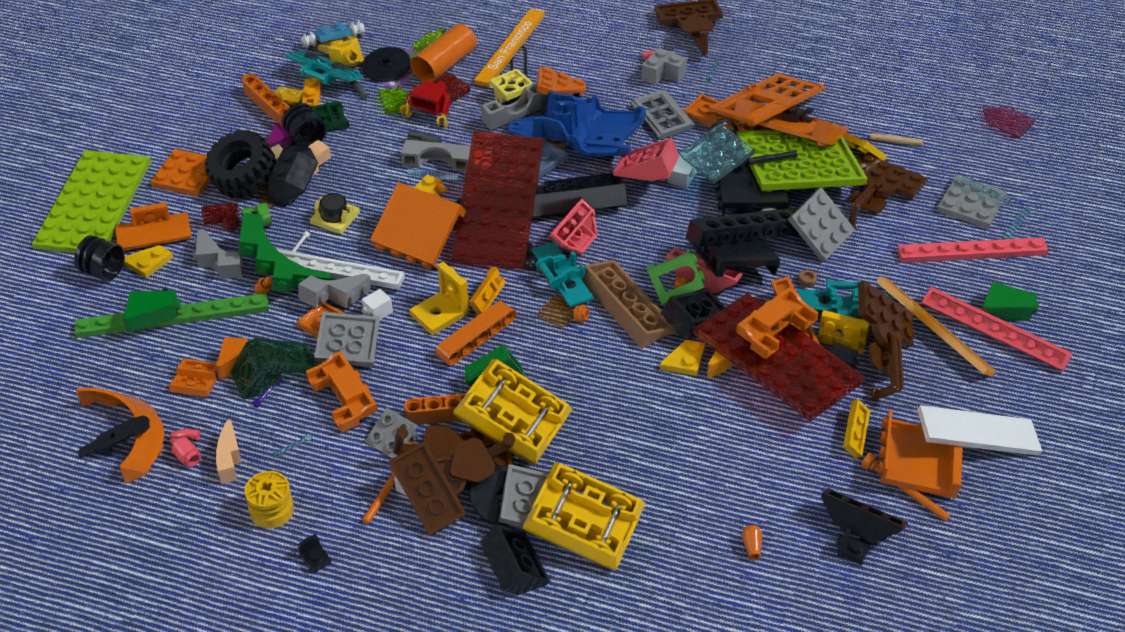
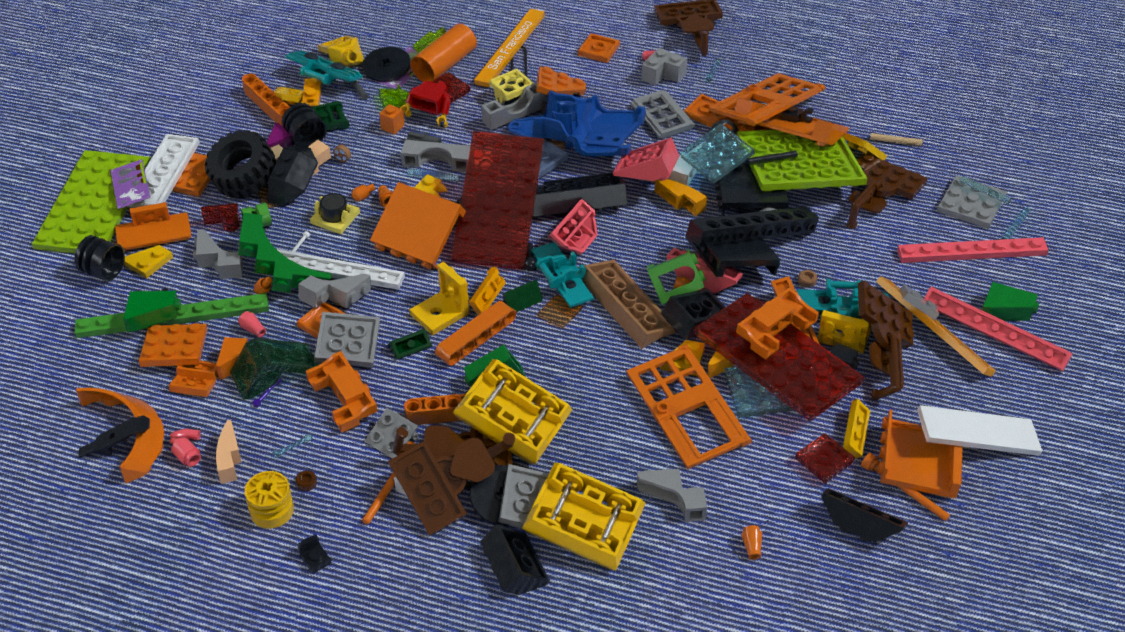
(130, 184): none -> medium lavender sticker
(167, 166): none -> white tile
(173, 345): none -> orange plate
(251, 323): none -> coral cone
(306, 480): none -> reddish brown tile
(337, 31): plate -> none
(342, 153): none -> medium nougat tile
(362, 192): none -> orange cylinder
(377, 304): white brick -> none
(384, 195): none -> orange cone
(391, 119): none -> orange brick
(410, 344): none -> dark green slope
(523, 296): none -> dark green slope
(581, 313): orange plate -> none
(598, 48): none -> orange tile
(667, 486): none -> light grey arch
(669, 409): none -> orange door
(681, 196): none -> light orange slope
(750, 396): none -> clear light blue plate
(821, 224): light grey plate -> none
(824, 458): none -> clear red plate
(852, 548): black bracket -> none
(916, 300): none -> light grey wing
(1008, 120): clear pink tile -> none

